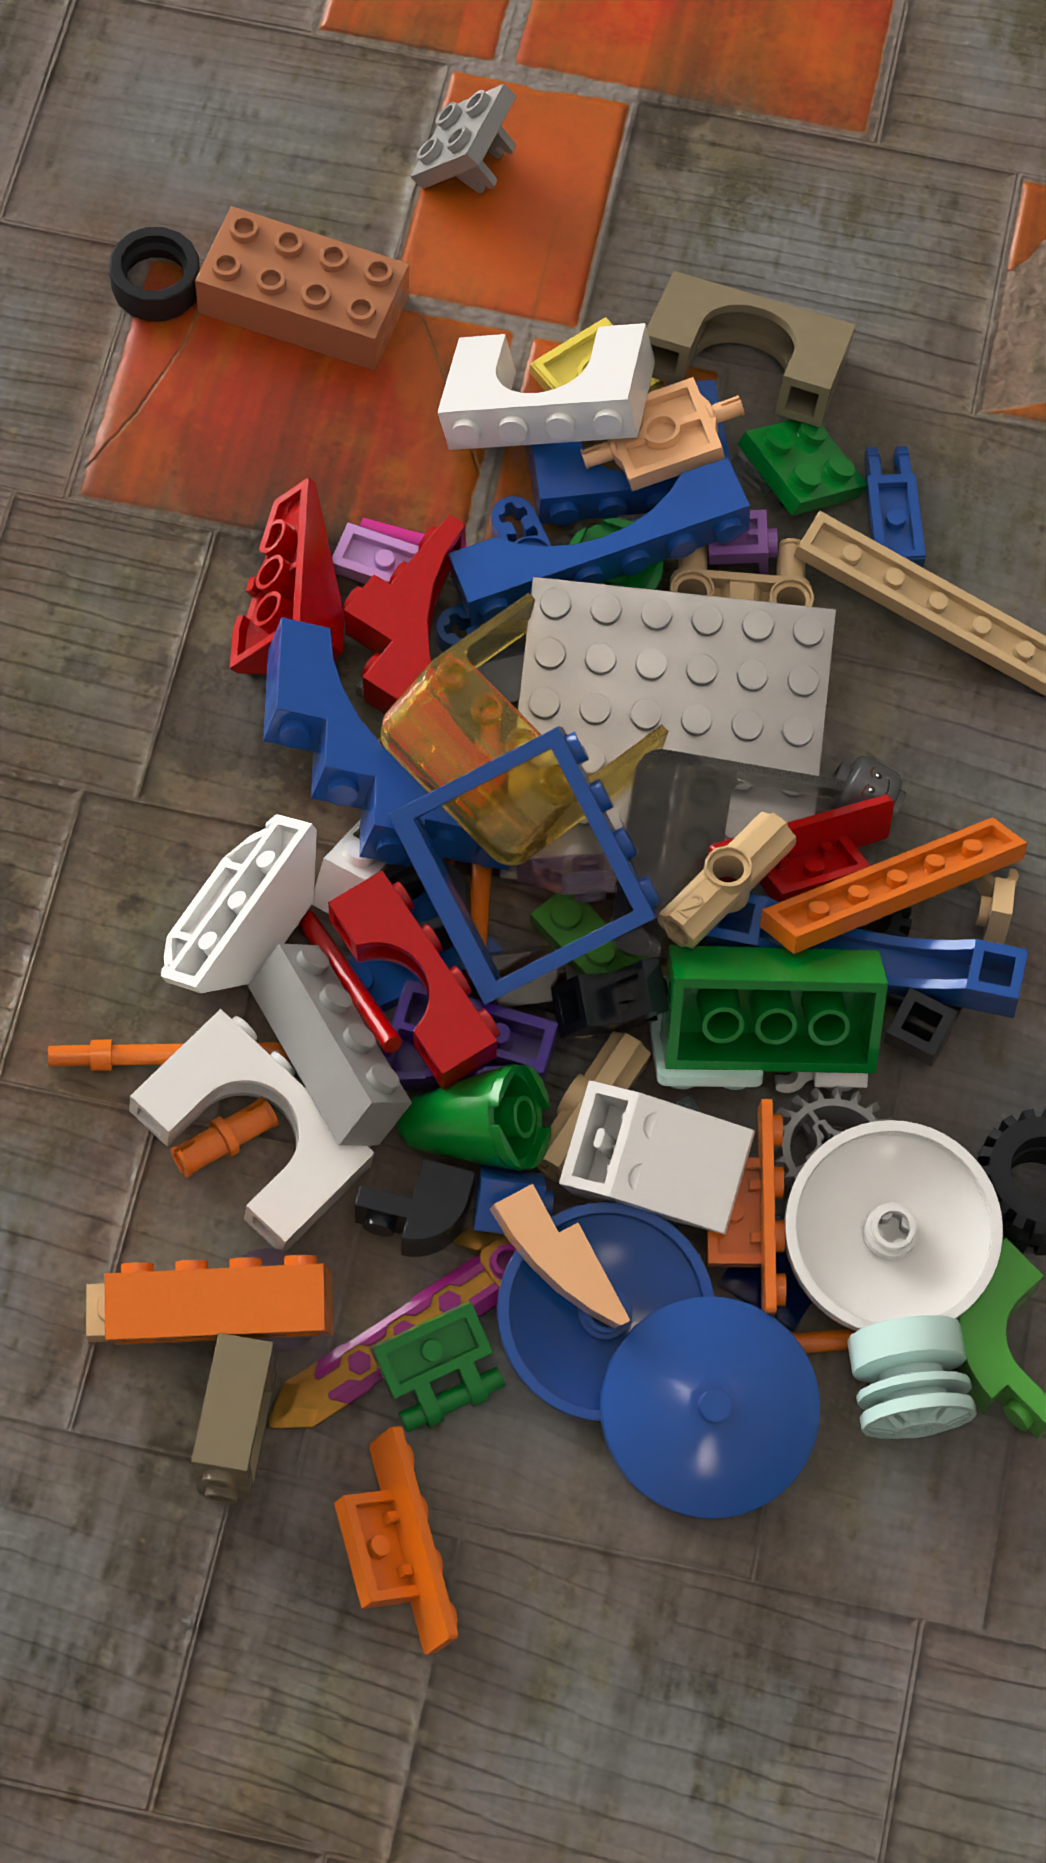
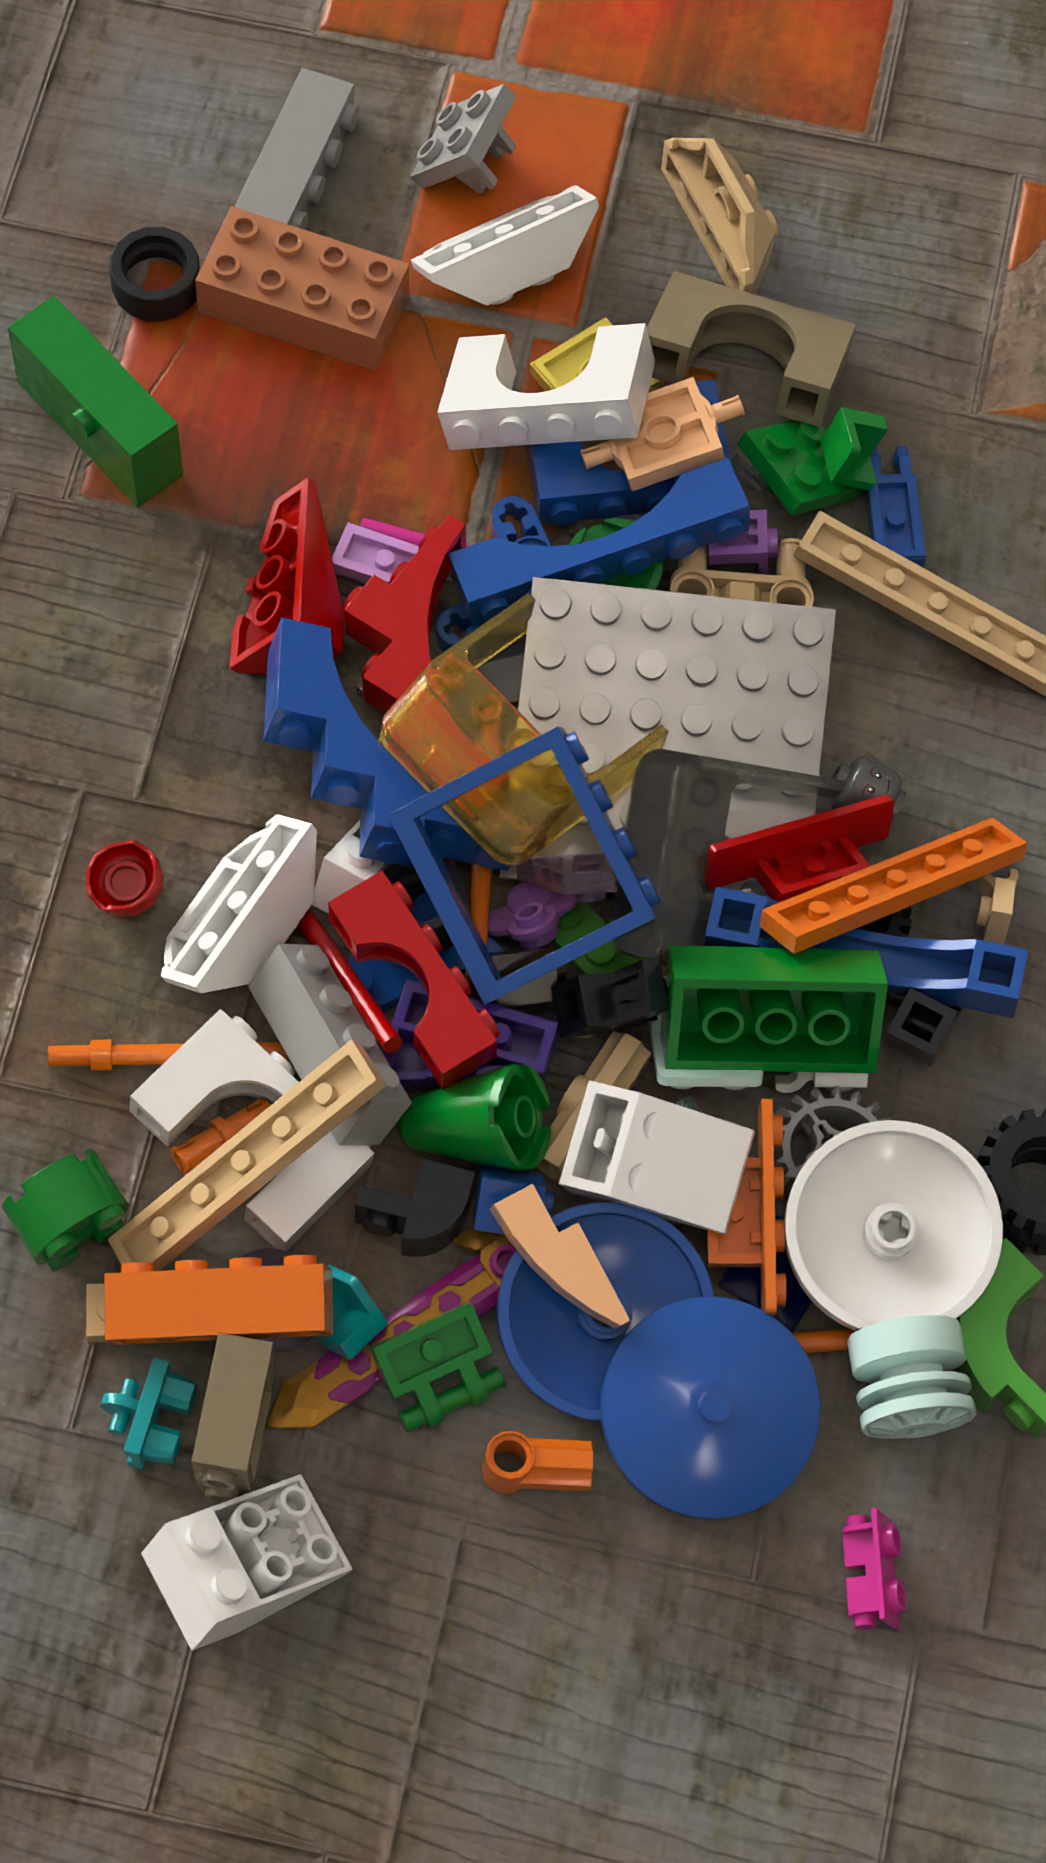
(66, 1209): none -> green brick
(96, 401): none -> green brick
(124, 879): none -> red hair
(146, 1438): none -> teal hips
(244, 1560): none -> white slope
(250, 1159): none -> tan plate
(301, 149): none -> light grey brick
(354, 1316): none -> teal panel
(393, 1544): orange bracket -> none
(512, 249): none -> white wedge
(530, 915): none -> medium lavender plate
(545, 1464): none -> orange piece
(708, 899): tan piece -> none
(721, 209): none -> tan wedge
(849, 445): none -> green panel
(875, 1548): none -> dark pink hinge

